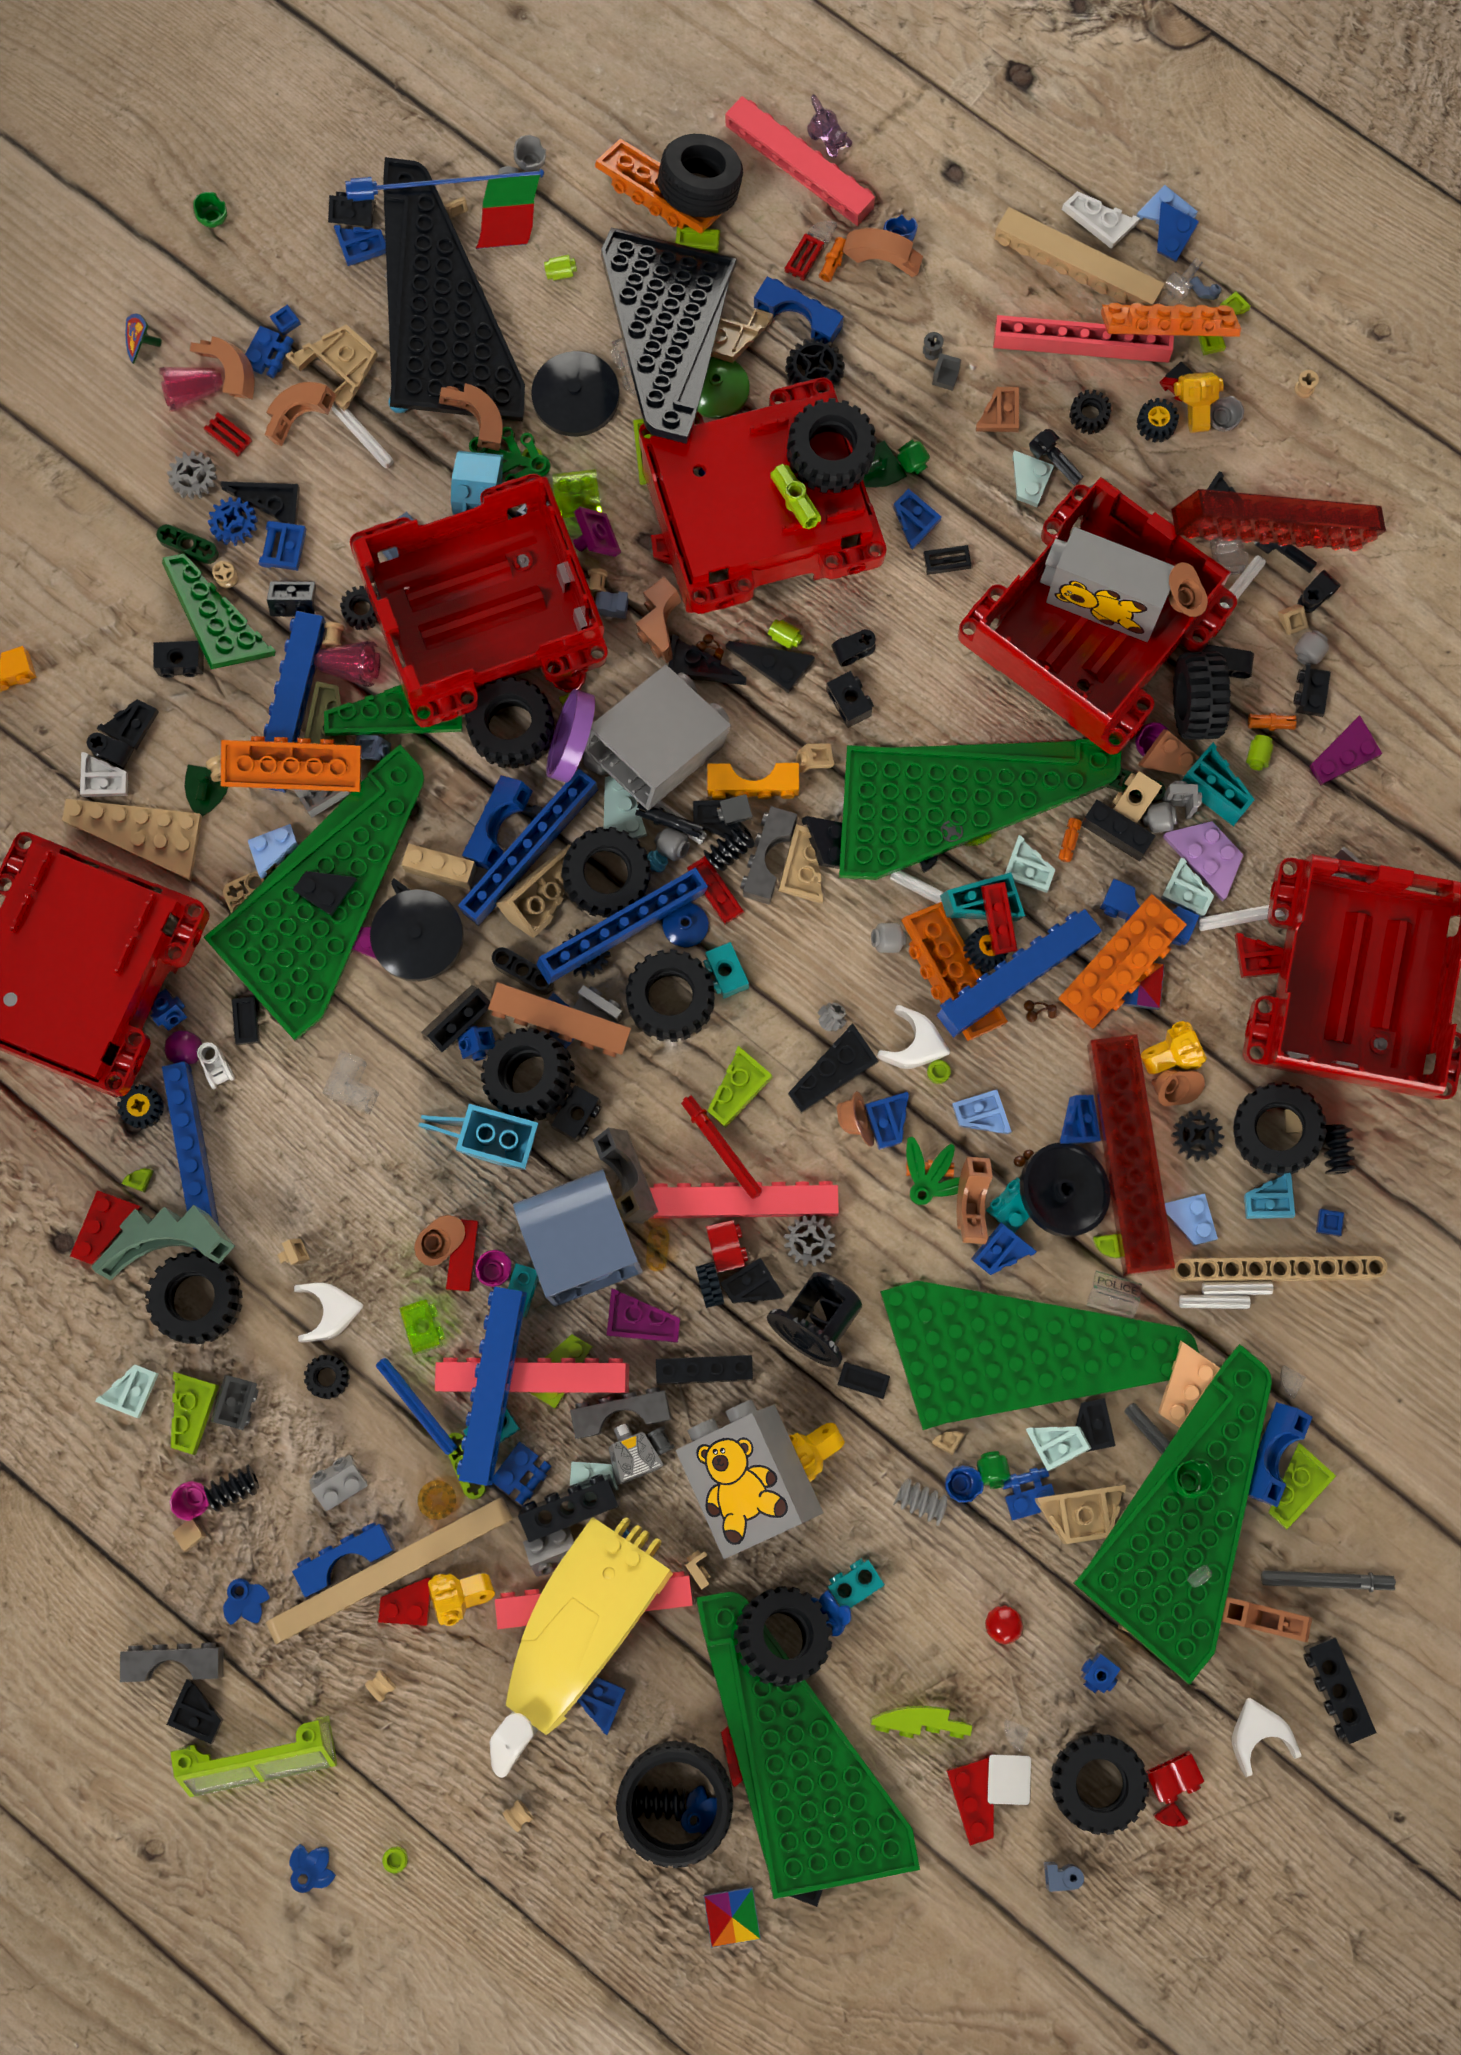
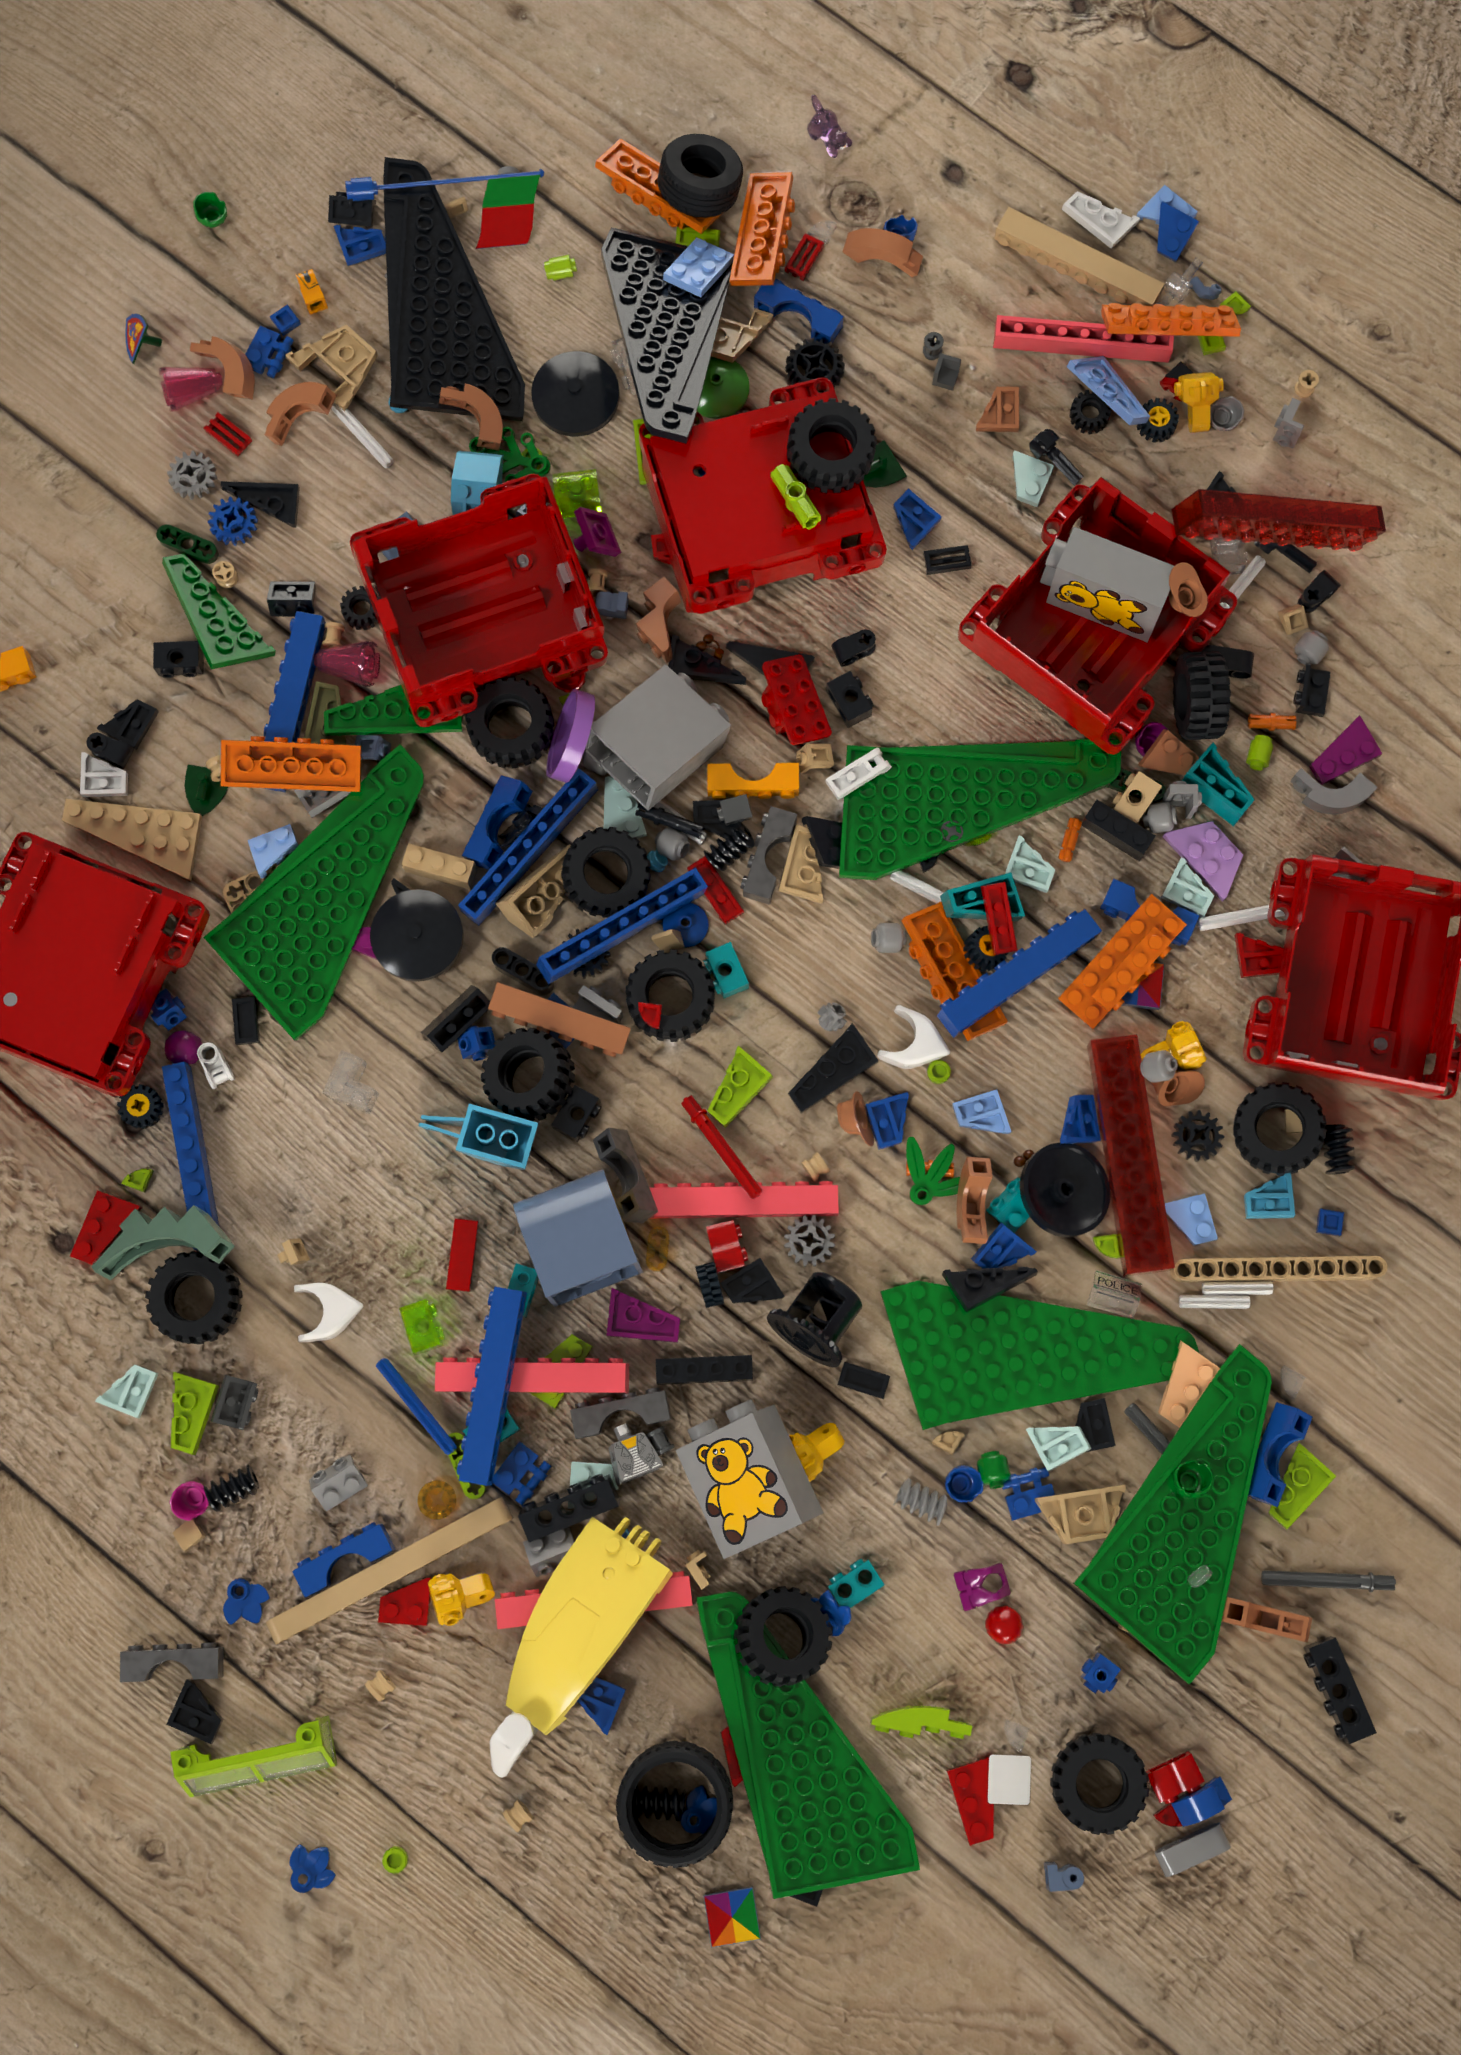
(289, 546): blue plate -> none
(311, 291): none -> light orange leg
(316, 1366): black tyre -> none
(324, 889): black wing -> none
(439, 1240): nougat piece -> none
(493, 1268): dark pink hair -> none
(519, 824): none -> black plate
(529, 153): light grey hair -> none
(650, 1013): none -> red tile
(668, 940): none -> tan slope
(698, 267): none -> light blue plate
(763, 229): none -> orange plate
(785, 633): lime brick -> none
(794, 701): none -> red bracket
(800, 160): coral brick -> none
(815, 1167): none -> tan wheel
(833, 260): orange pin -> none
(857, 773): none -> white plate
(913, 457): green head -> none
(971, 1589): none -> magenta piece
(979, 1286): none -> black wing
(1031, 1016): reddish brown piece -> none
(1109, 387): none -> light blue wing
(1158, 1066): none -> light grey head
(1192, 1849): none -> light grey beam
(1203, 1803): none -> blue brick
(1254, 1725): white animal -> none
(1288, 430): none -> light grey bracket
(1333, 800): none -> light grey arch

